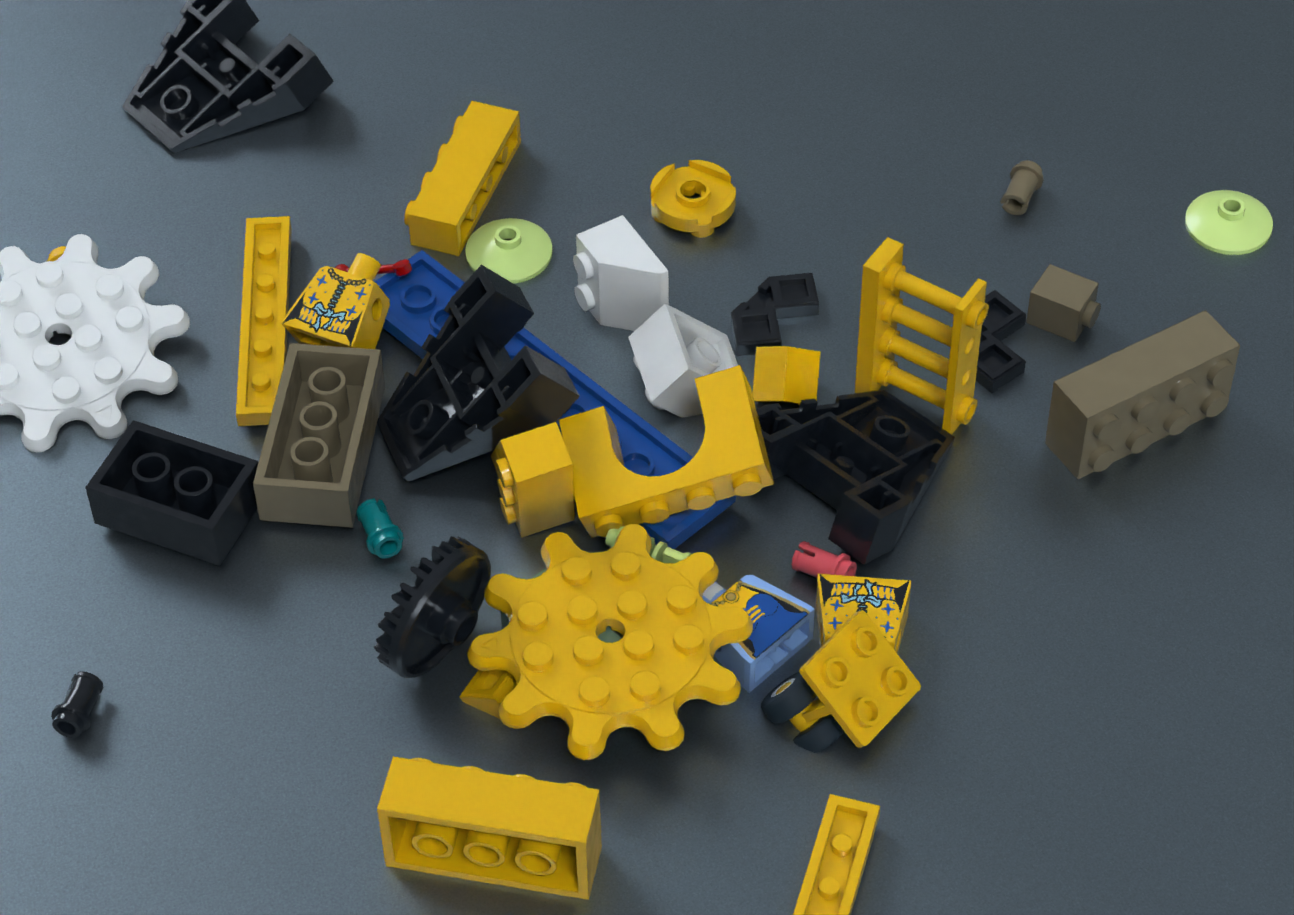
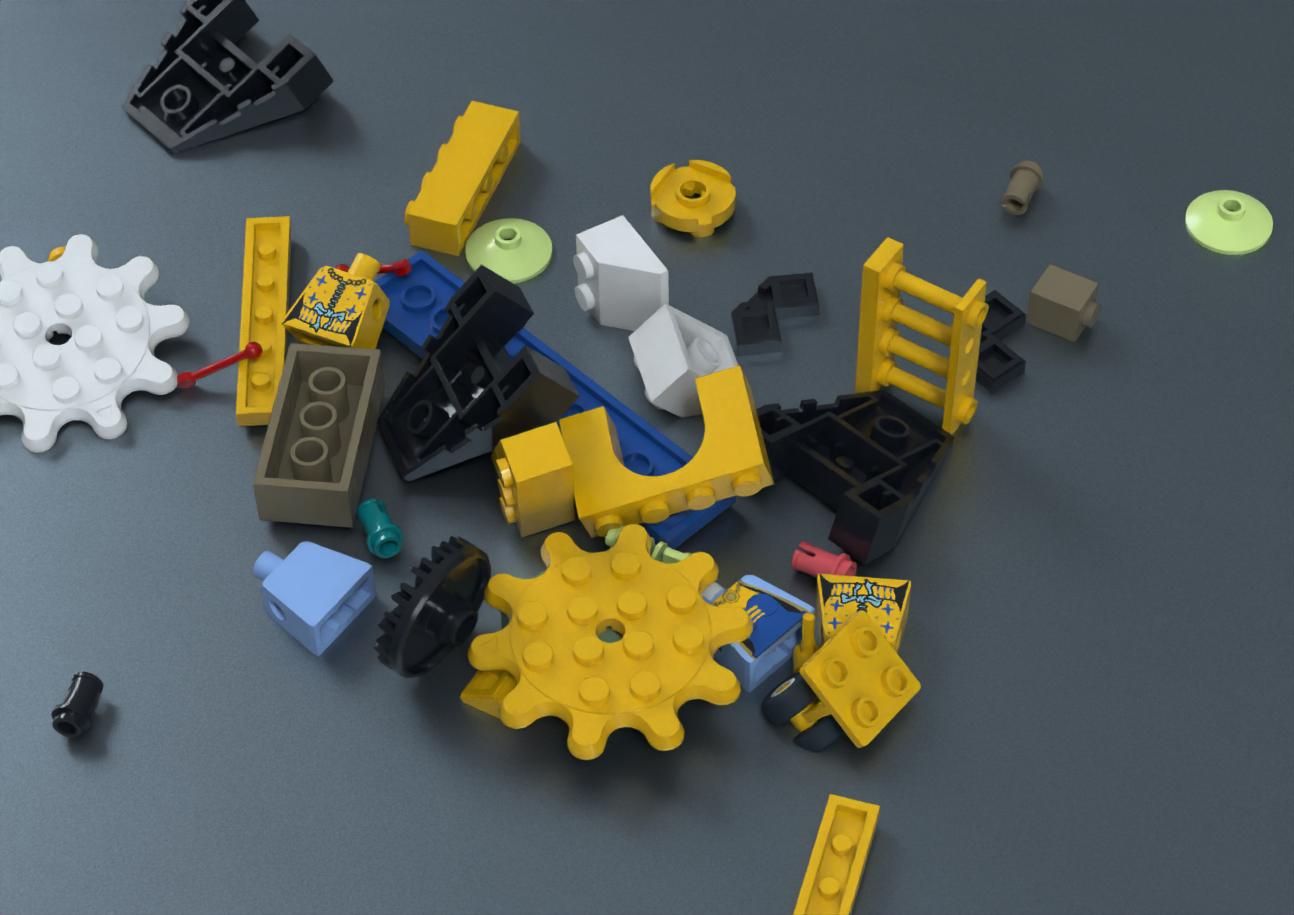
(174, 492): black brick -> none
(188, 379): none -> red hinge
(314, 592): none -> light blue torso
(490, 827): yellow brick -> none
(785, 374): yellow panel -> none
(807, 648): none -> yellow hand
(1141, 394): dark tan brick -> none

